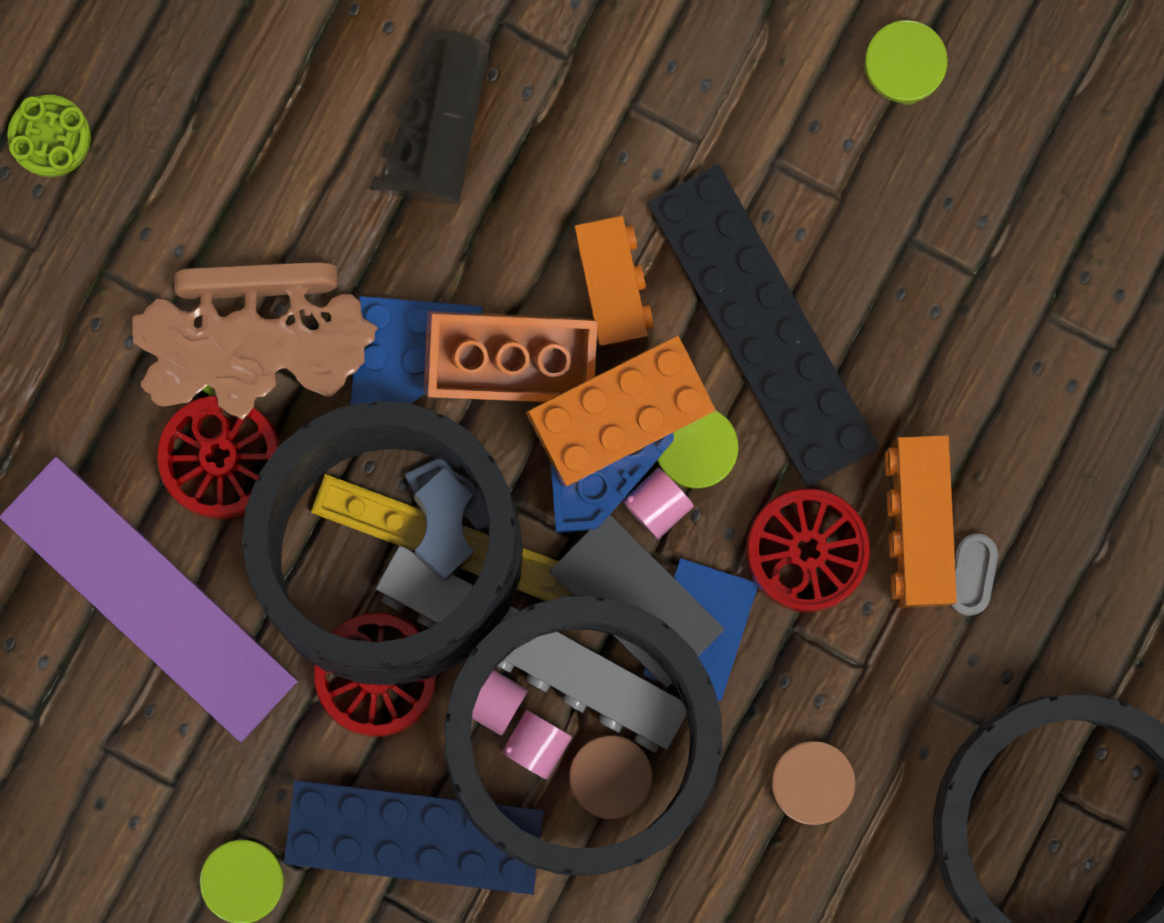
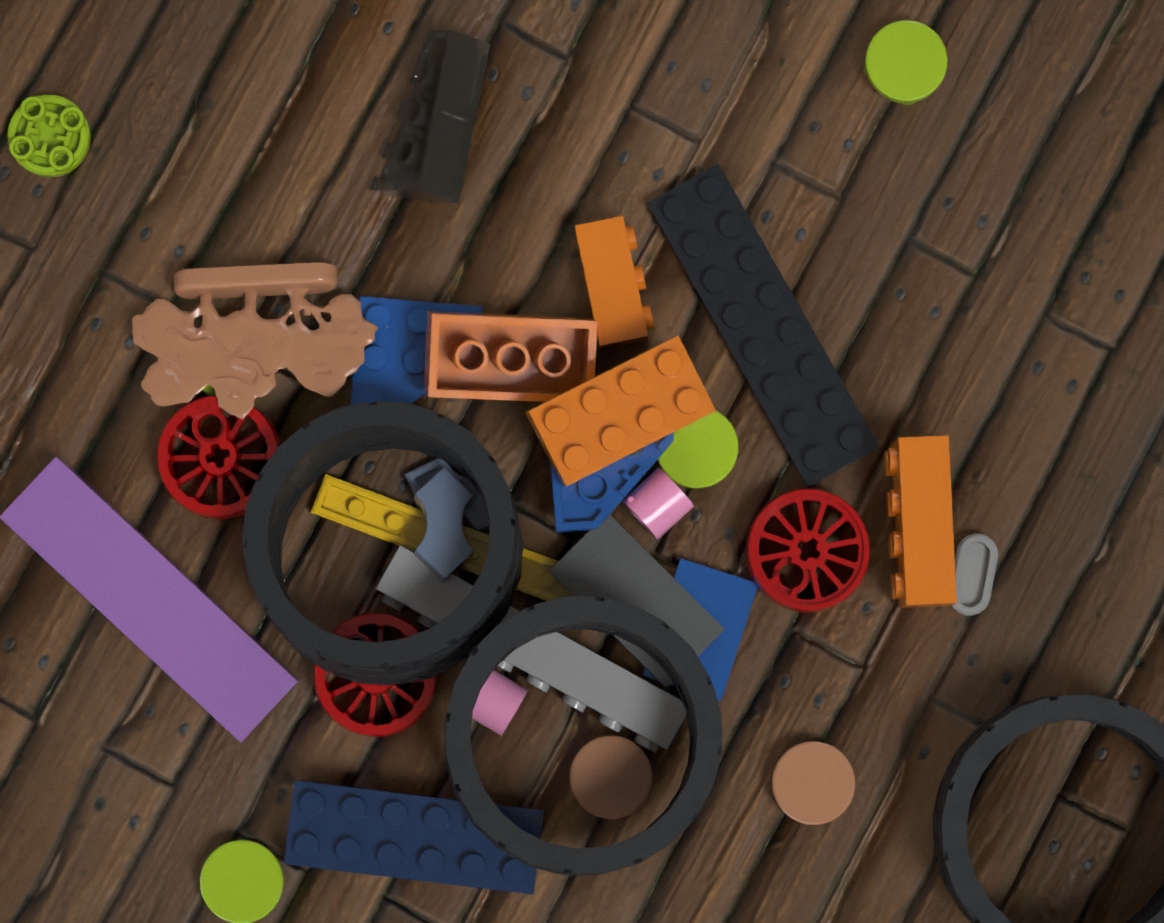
(536, 744): bright pink piece -> none

